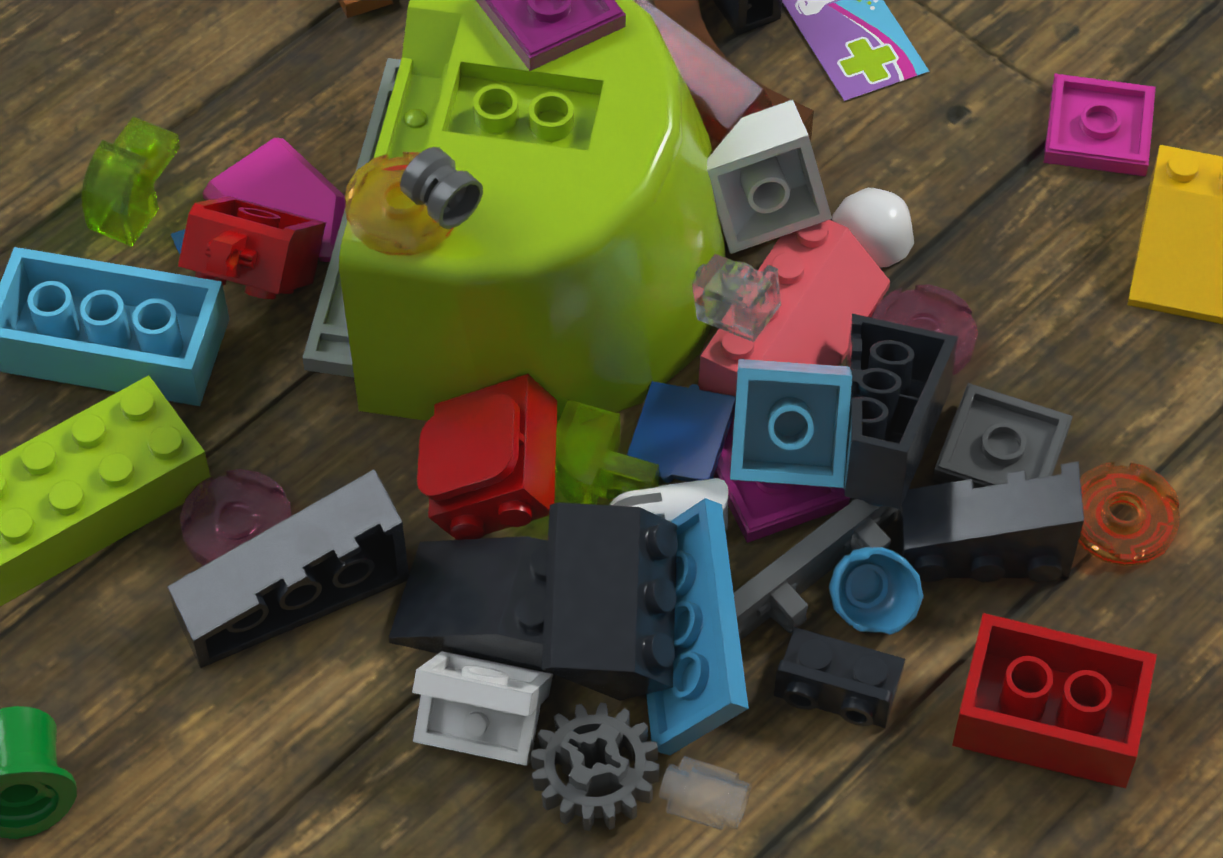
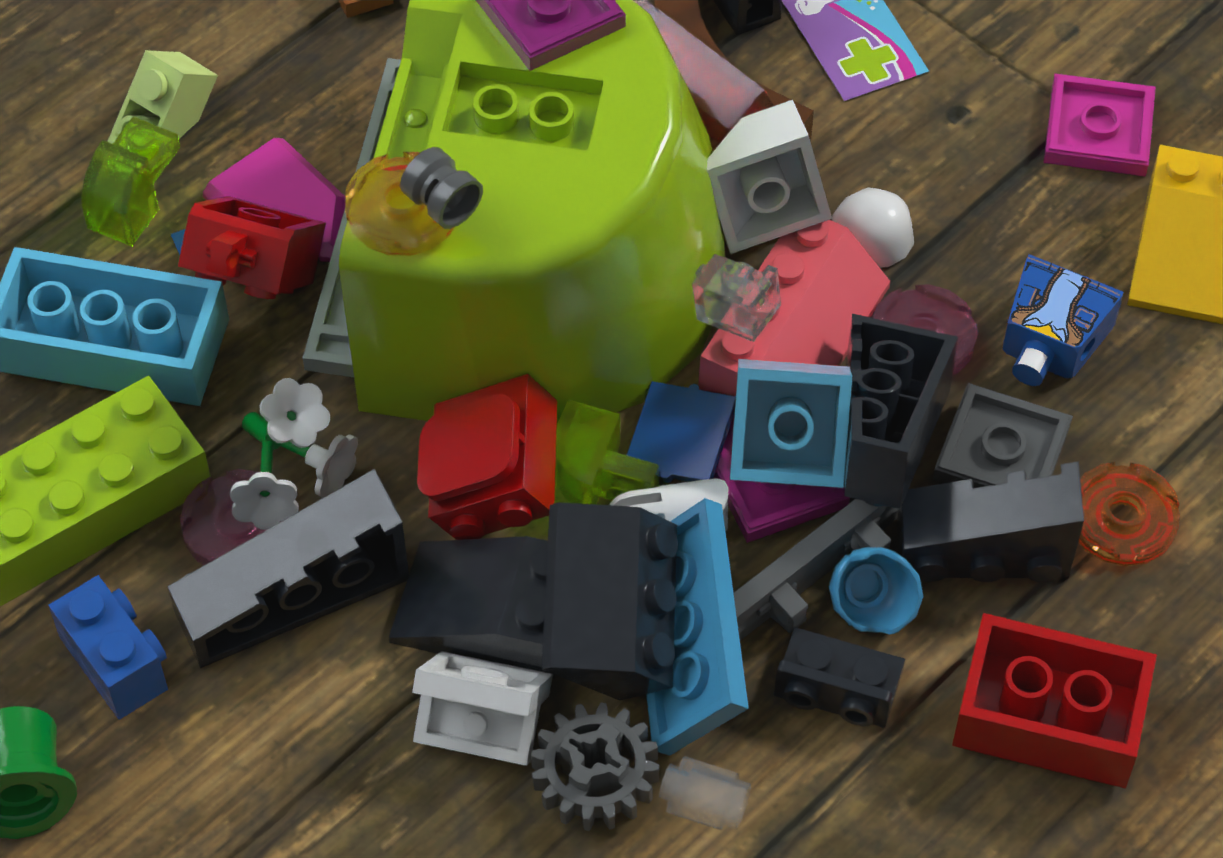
(109, 645): none -> blue brick
(166, 92): none -> yellowish green slope
(292, 422): none -> white plant
(1057, 321): none -> torso

